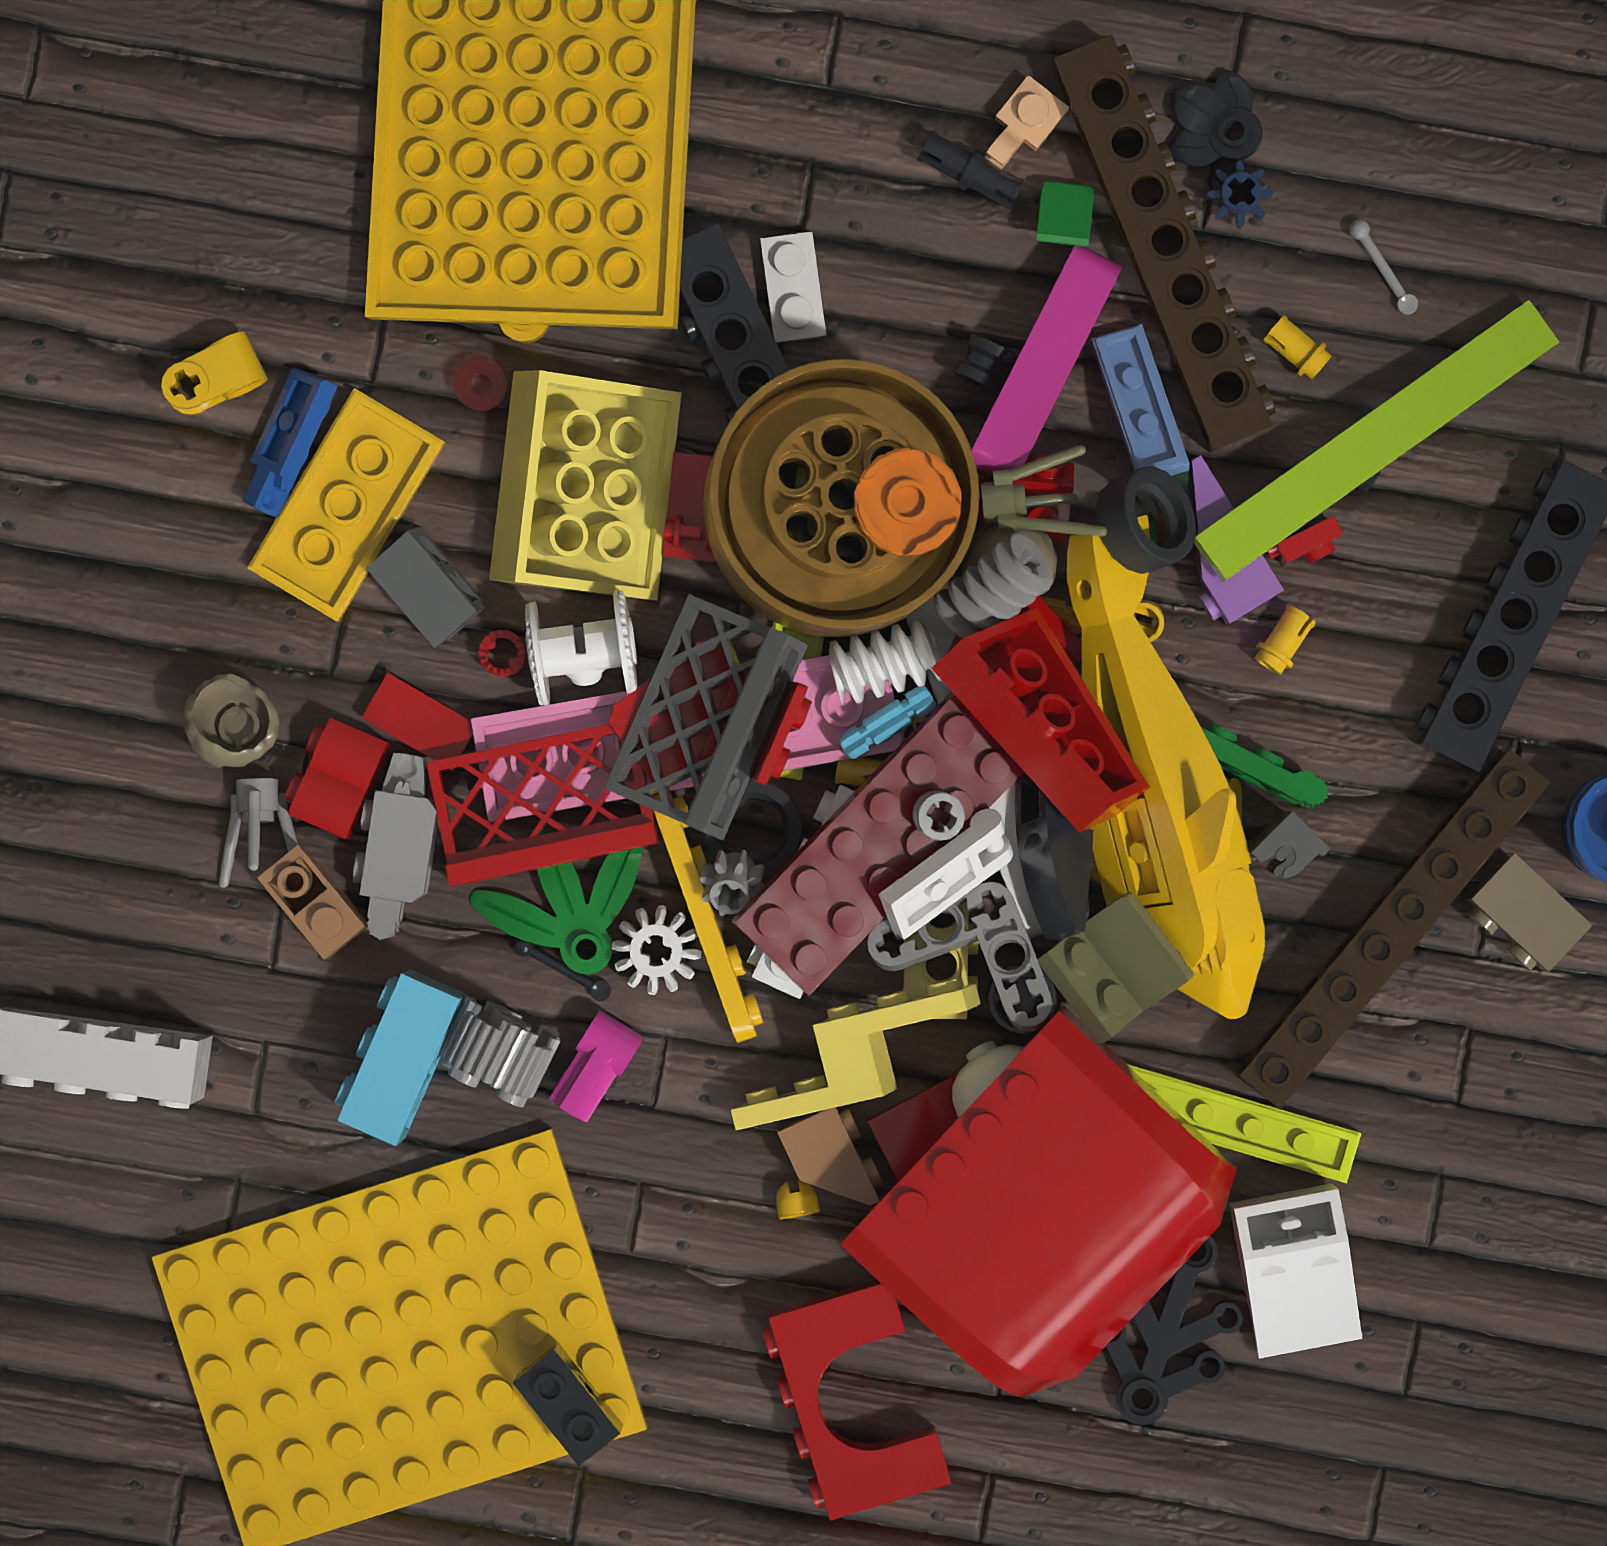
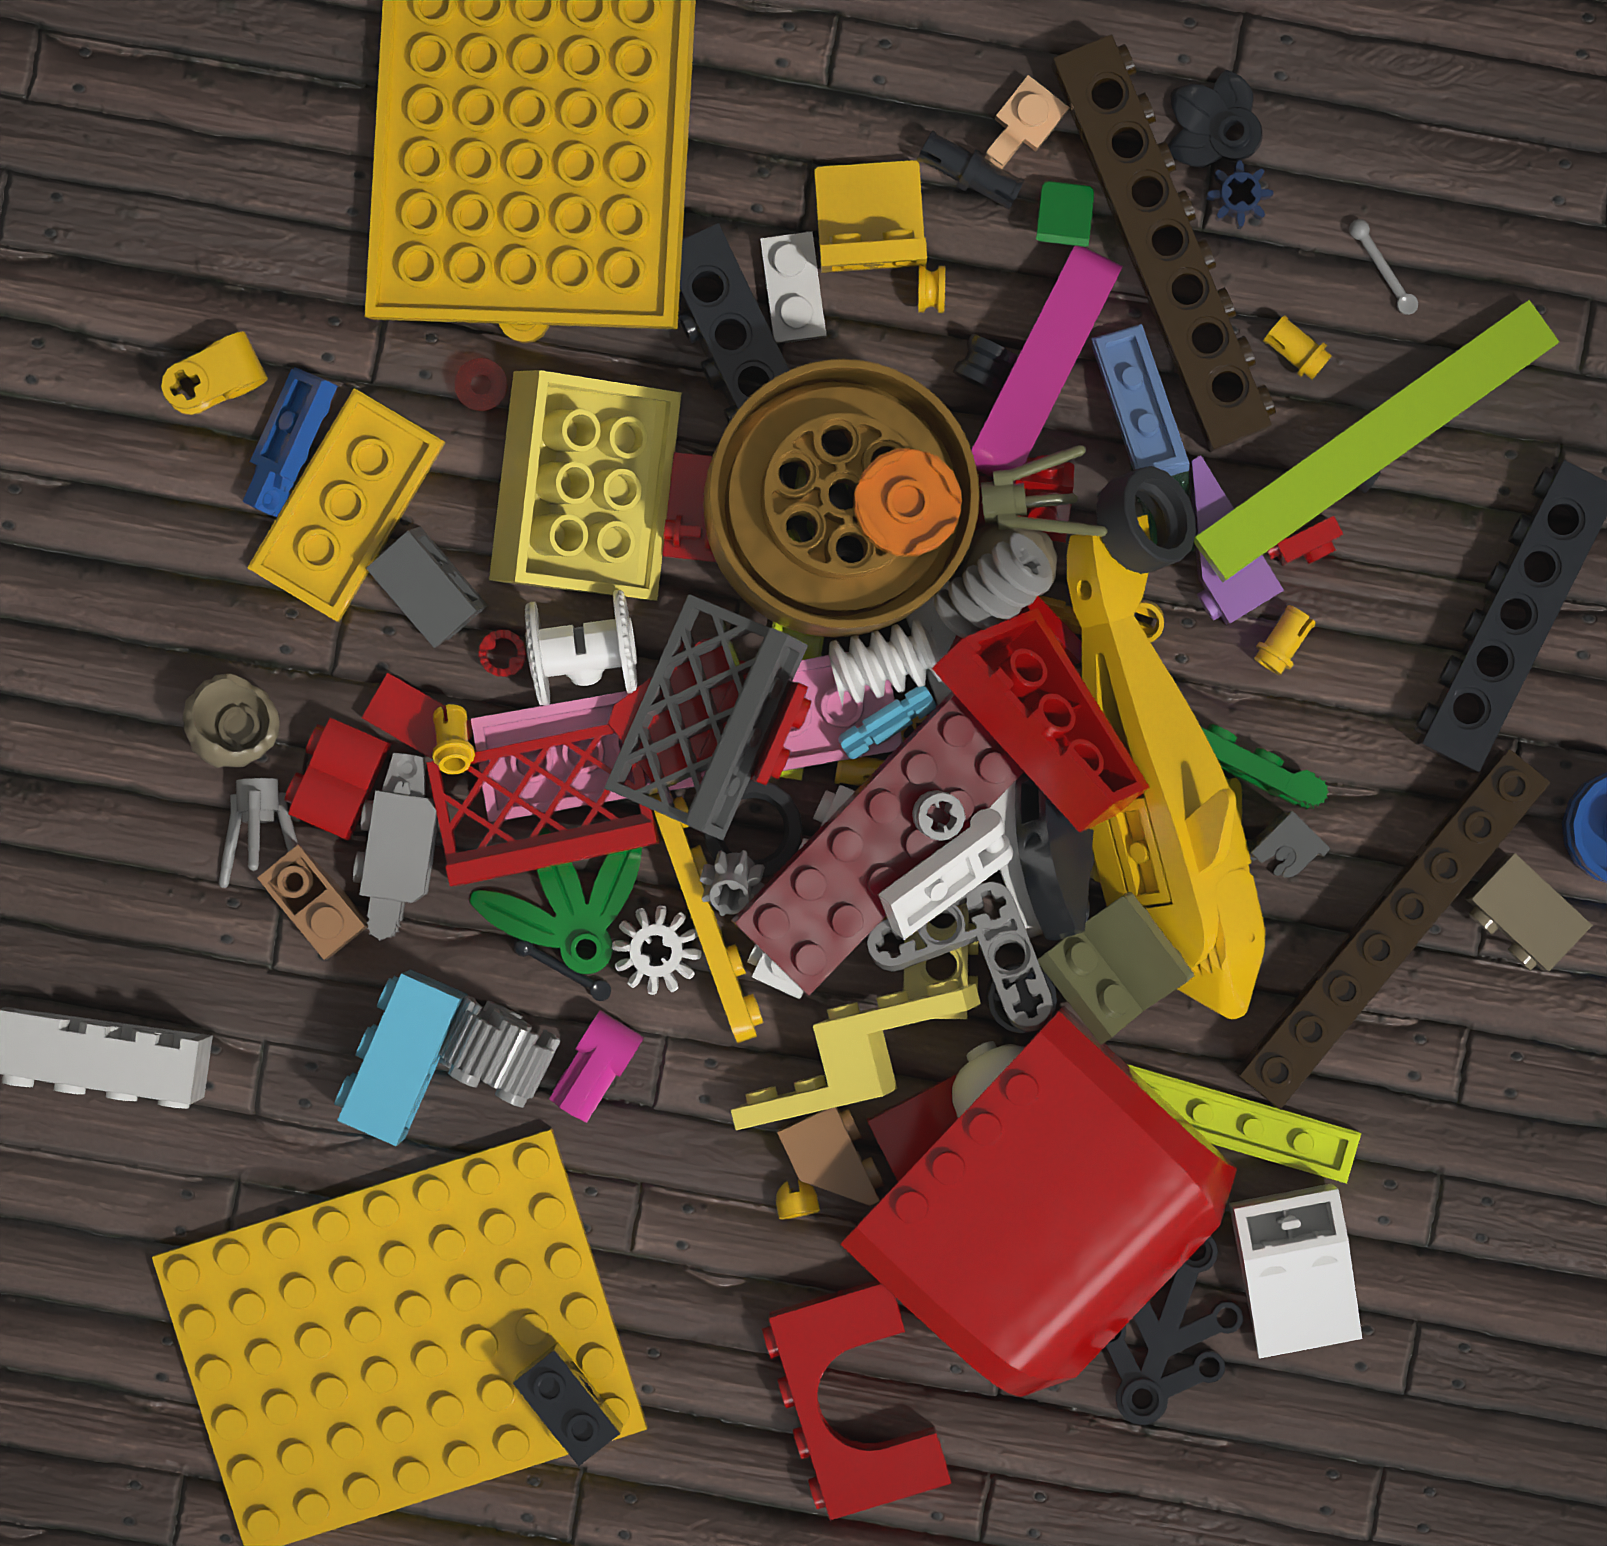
(452, 750): none -> yellow pin
(870, 216): none -> yellow bracket
(931, 289): none -> yellow bush

